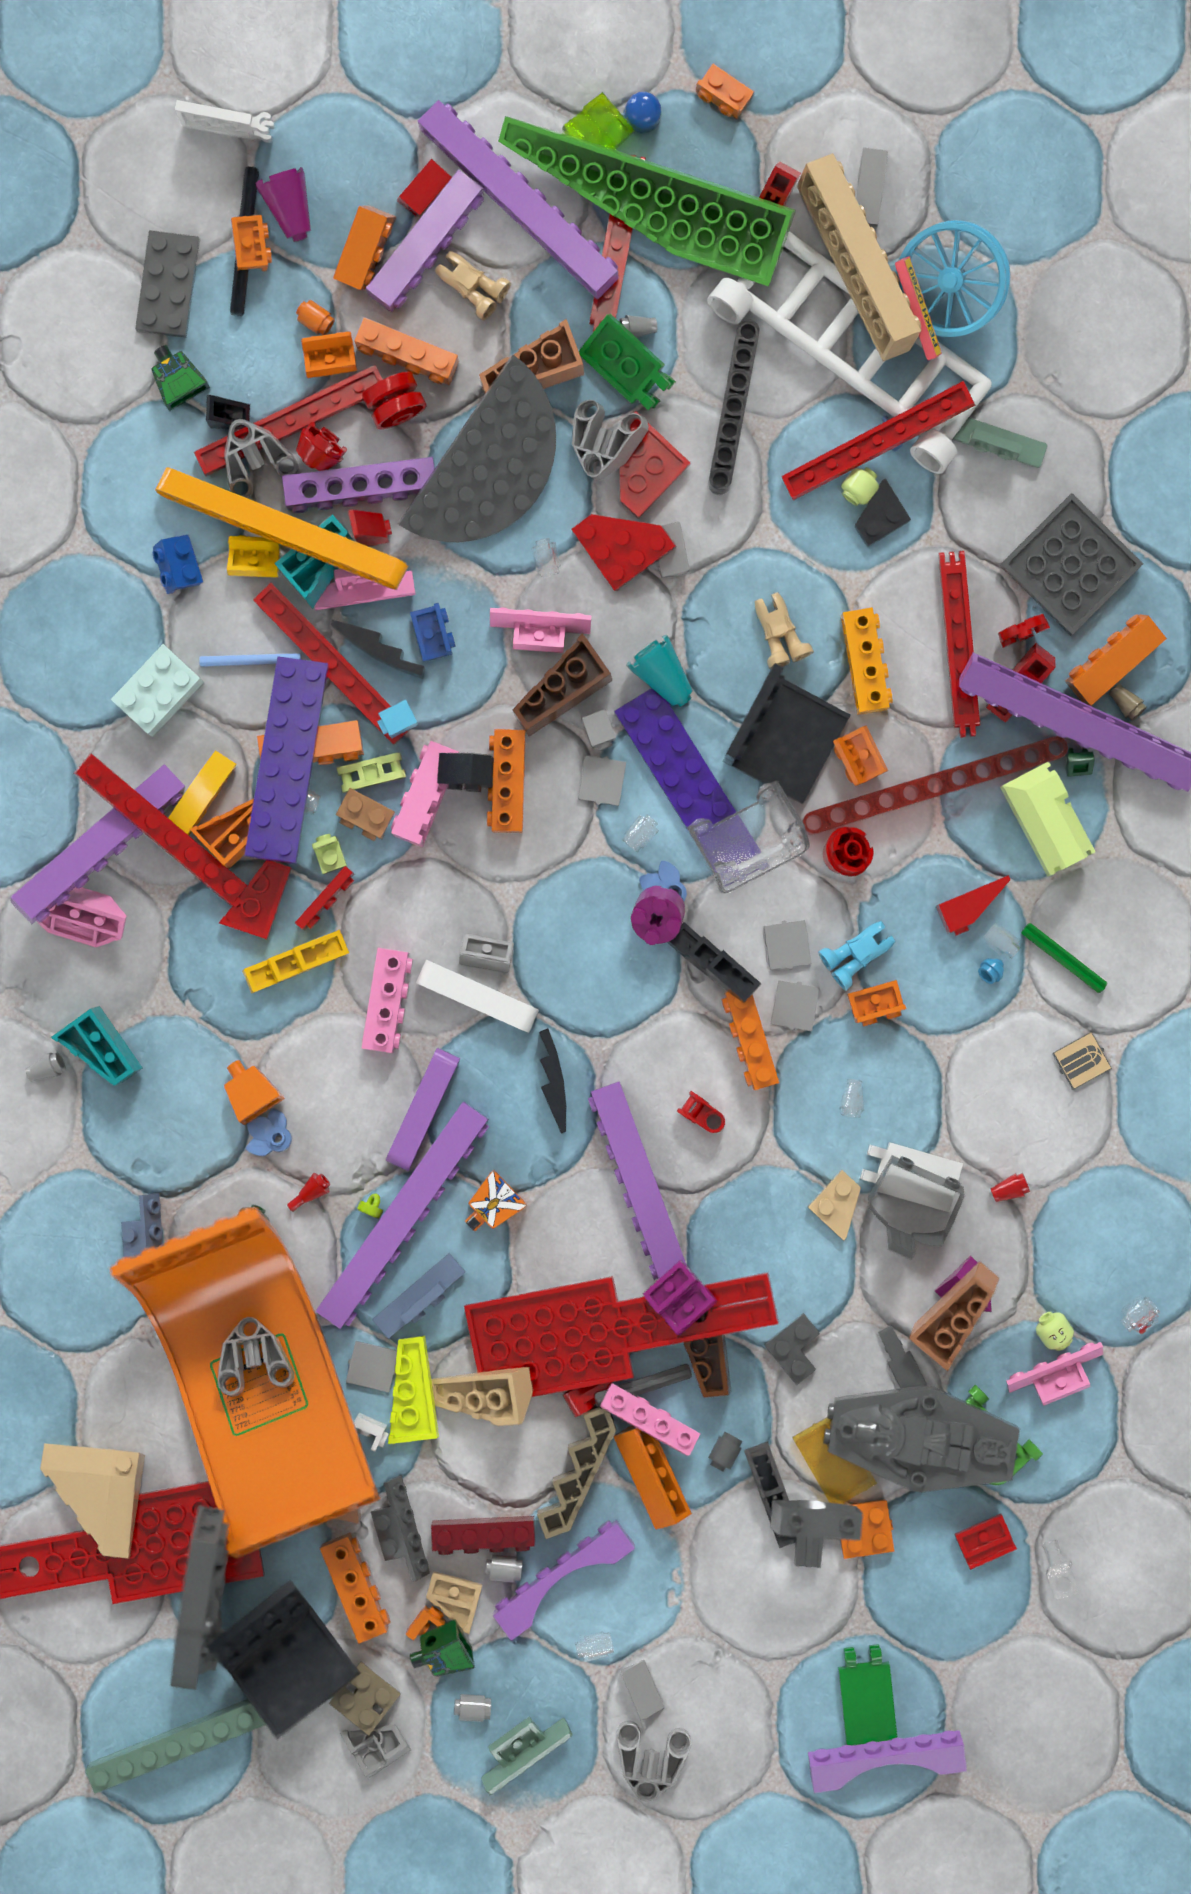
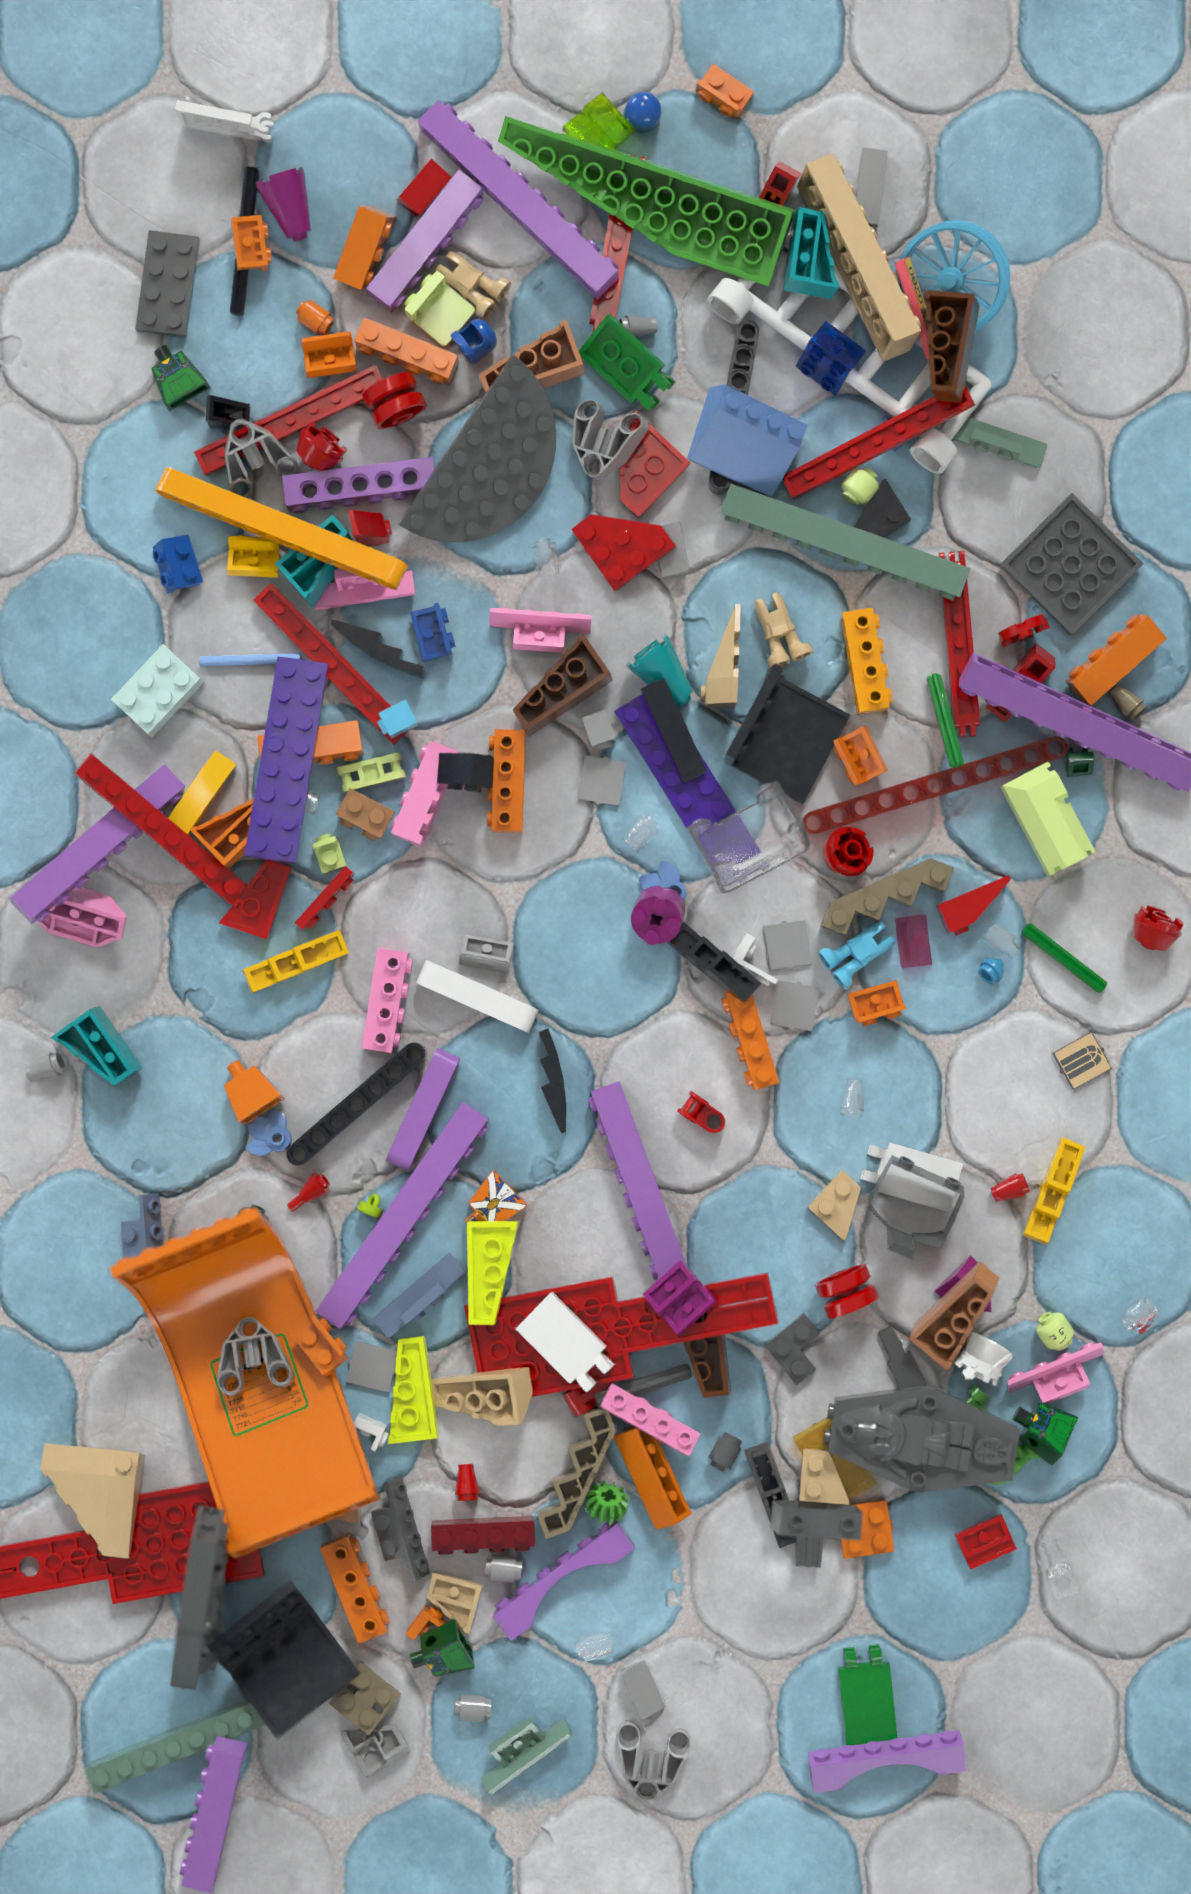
(213, 1815): none -> medium lavender brick
(321, 1346): none -> orange bracket
(344, 1108): none -> black beam
(438, 309): none -> yellowish green bracket
(466, 1485): none -> red cone
(475, 340): none -> blue helmet
(488, 1262): none -> neon yellow wing
(565, 1341): none -> white tile
(606, 1502): none -> bright green gear
(673, 730): none -> black slope
(722, 680): none -> tan wedge
(745, 440): none -> medium blue slope
(746, 949): none -> white bracket
(809, 256): none -> teal wedge
(820, 1478): none -> tan wing
(830, 358): none -> clear blue bracket
(846, 541): none -> sand green brick
(846, 1291): none -> red wheel
(898, 887): none -> dark tan brick
(913, 941): none -> clear pink slope
(945, 720): none -> green axle
(950, 336): none -> reddish brown wedge
(983, 1359): none -> white hair
(1045, 1430): none -> torso
(1054, 1190): none -> yellow slope
(1155, 928): none -> red cone

